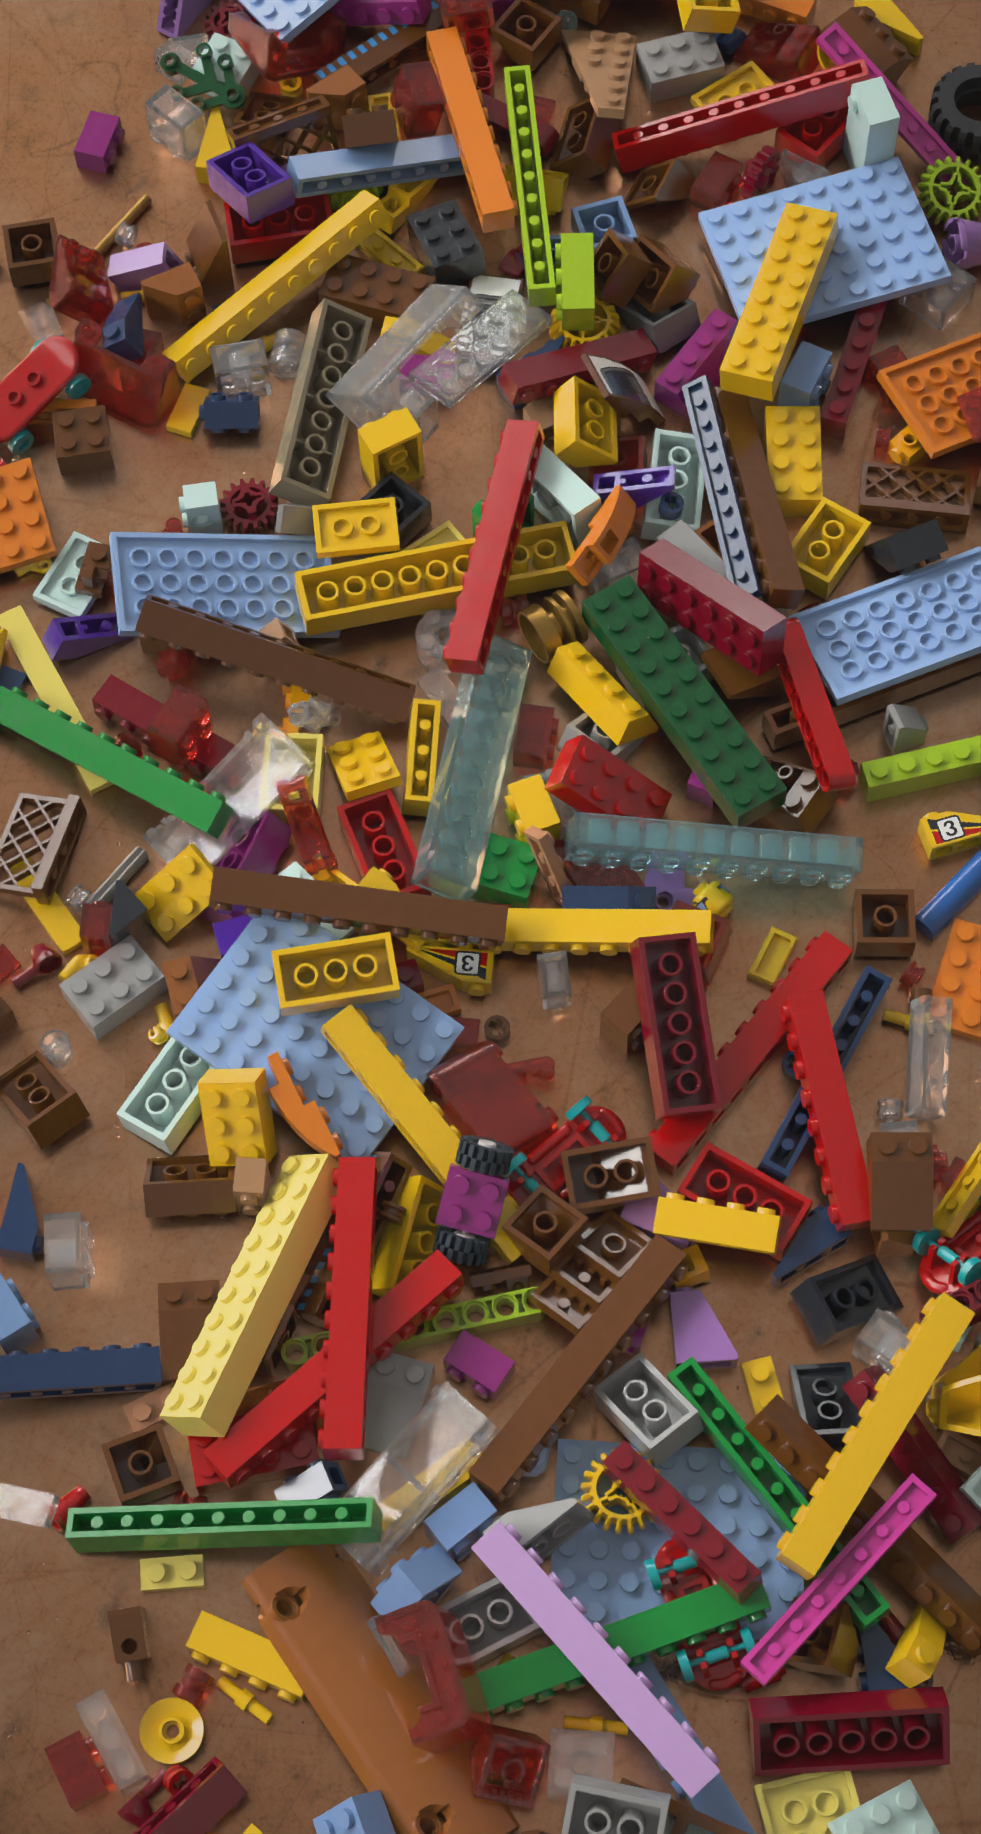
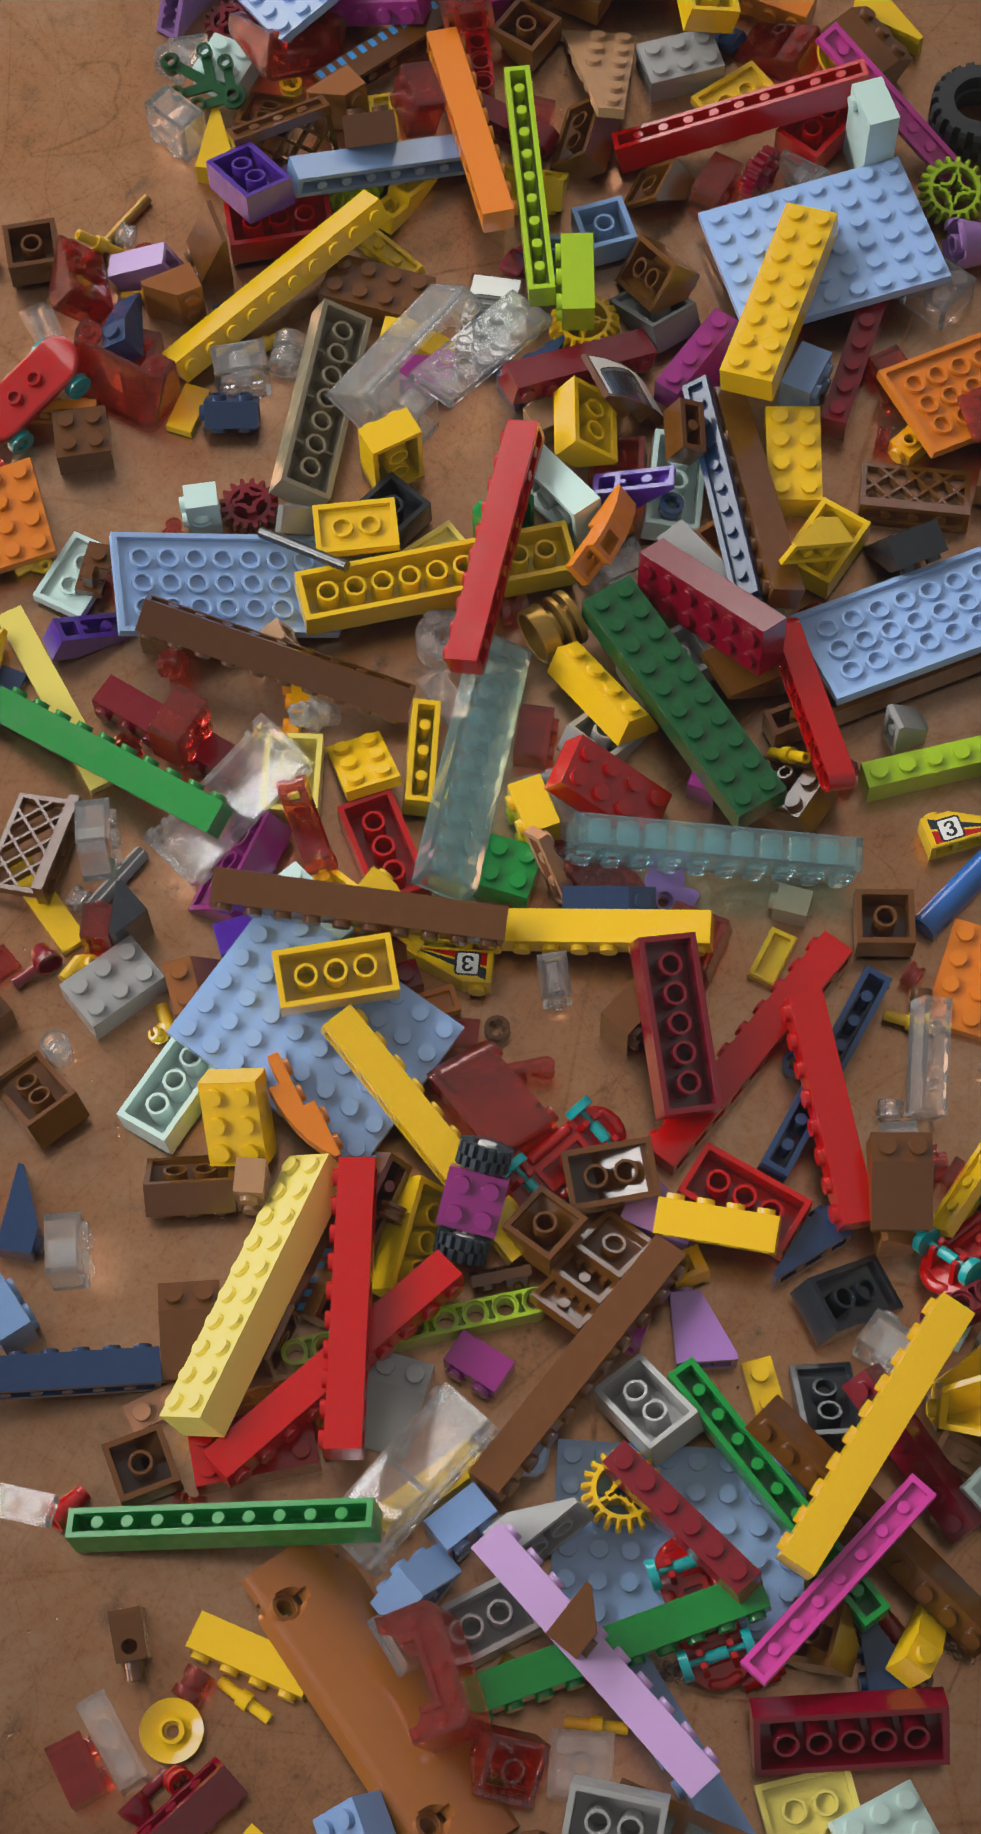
(97, 242): none -> yellow bar
(97, 839): none -> clear brick
(99, 142): magenta brick -> none
(172, 1573): light yellow plate -> none
(178, 892): yellow plate -> none
(304, 549): none -> bar
(320, 1481): brick -> none
(446, 243): black brick -> none
(568, 16): clear light blue bush -> none
(577, 1624): none -> reddish brown slope
(619, 268): reddish brown brick -> none
(684, 431): none -> reddish brown brick
(714, 898): yellow head -> none
(789, 755): none -> yellow bar
(791, 904): none -> dark tan brick
(822, 541): none -> yellow slope

